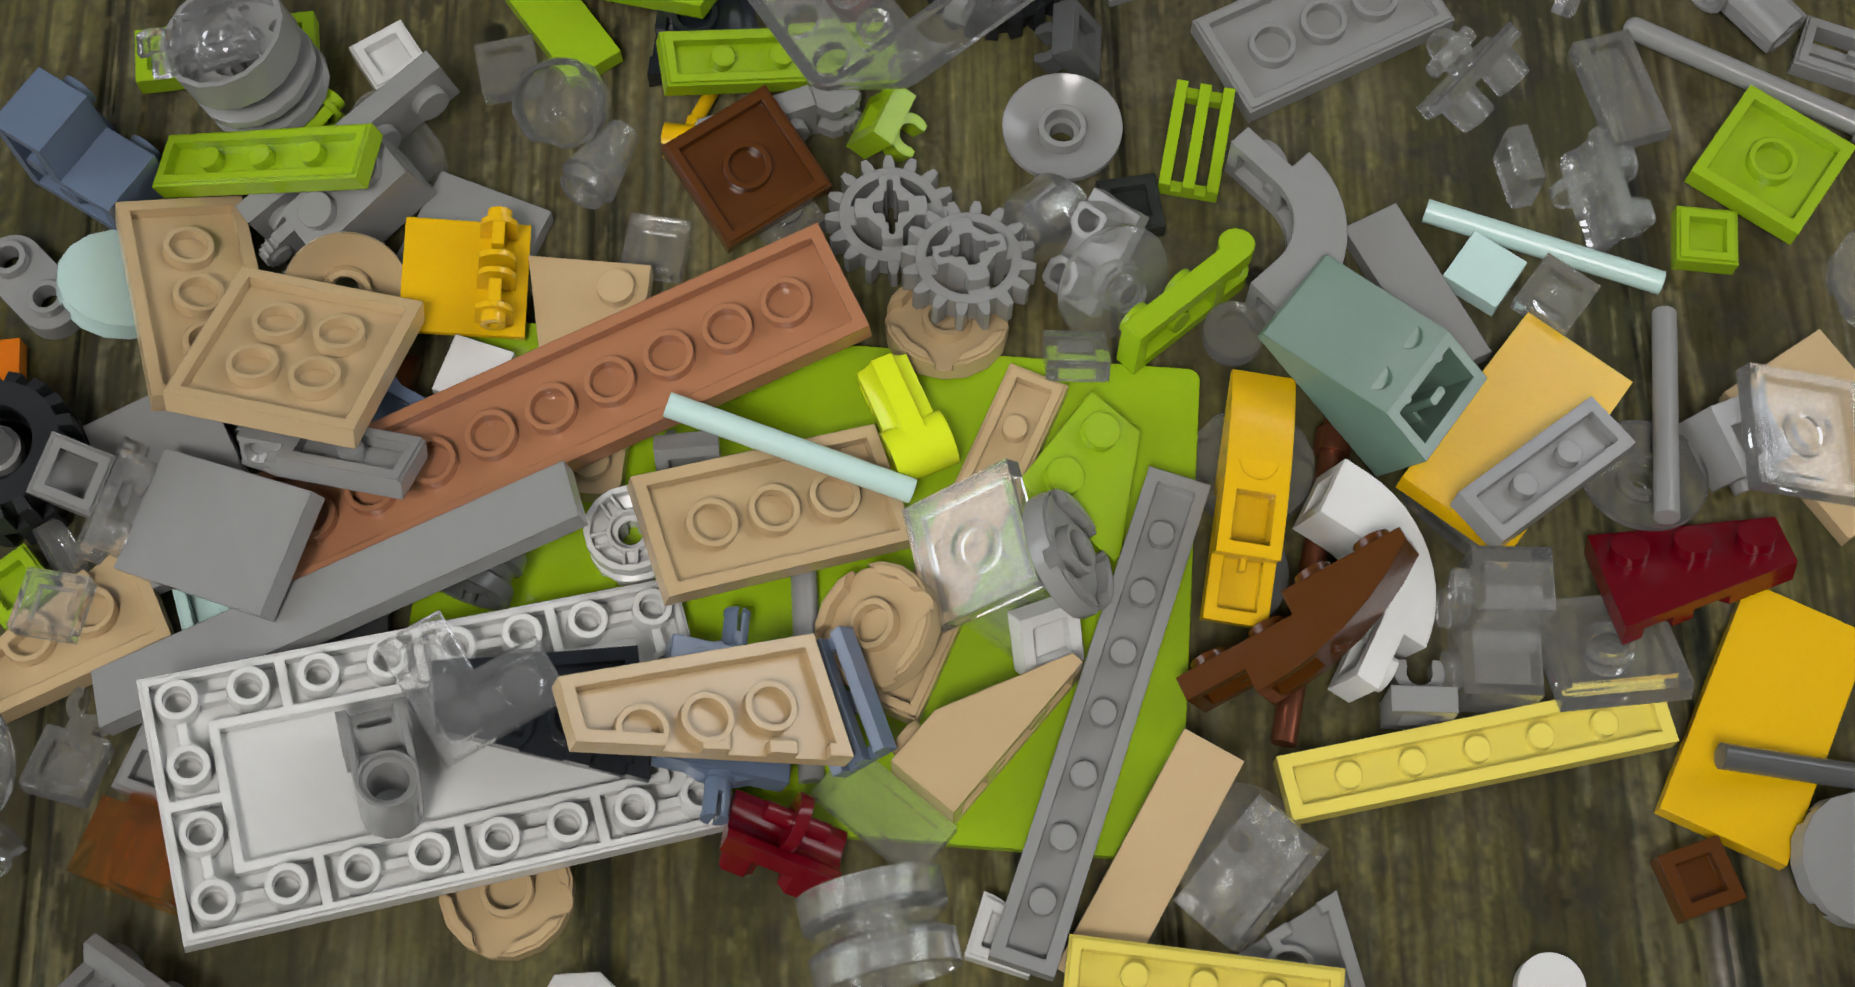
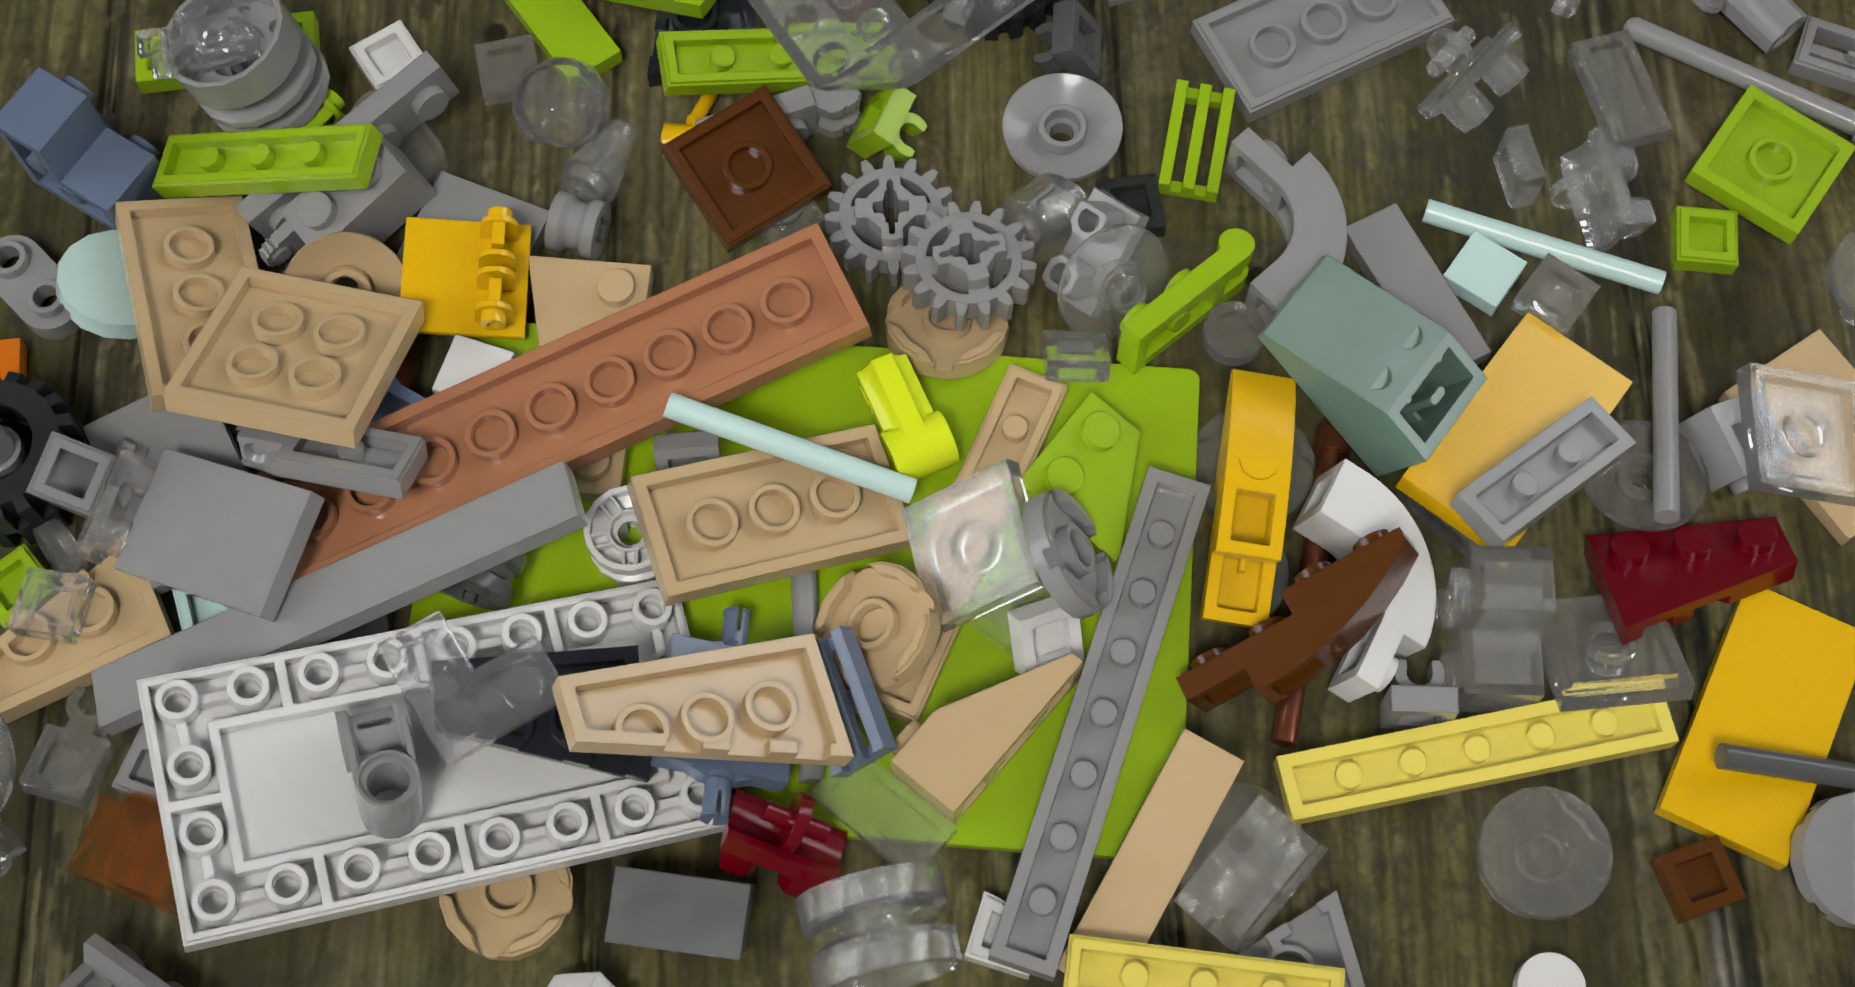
(577, 225): none -> light grey wheel
(658, 243): clear tile -> none
(680, 912): none -> dark grey hinge
(1544, 854): none -> clear tile

